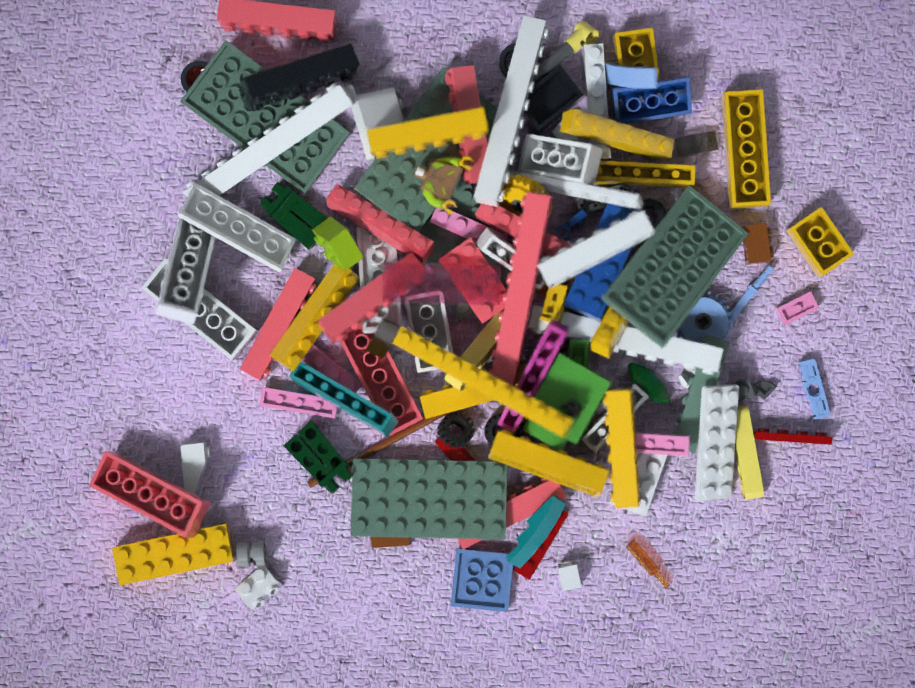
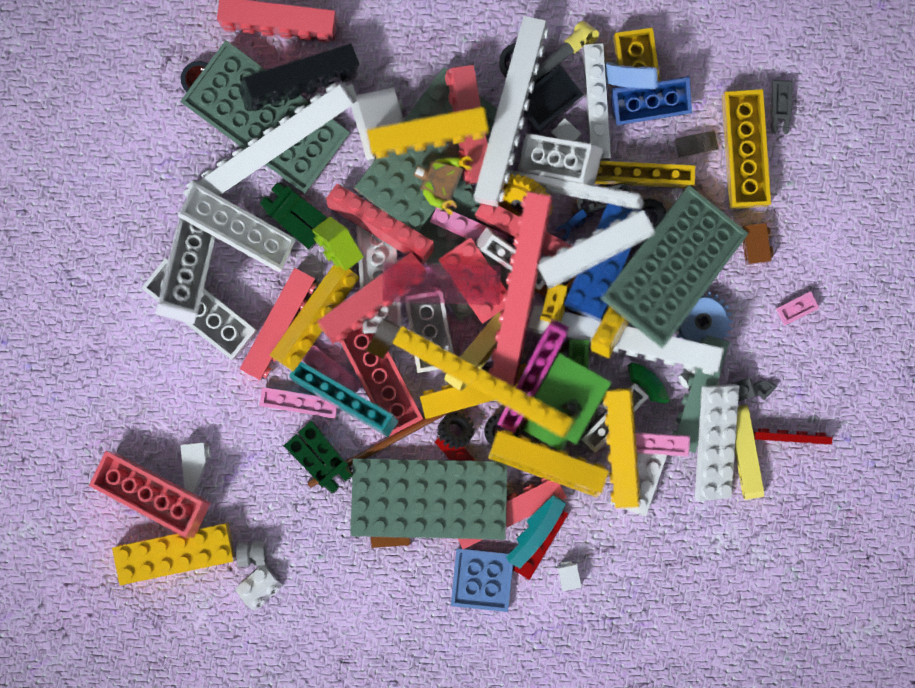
(617, 135): yellow brick -> none
(646, 561): clear orange axle -> none
(752, 289): light blue sword -> none
(781, 104): none -> dark grey hinge
(818, 401): light blue piece -> none
(820, 242): yellow brick -> none

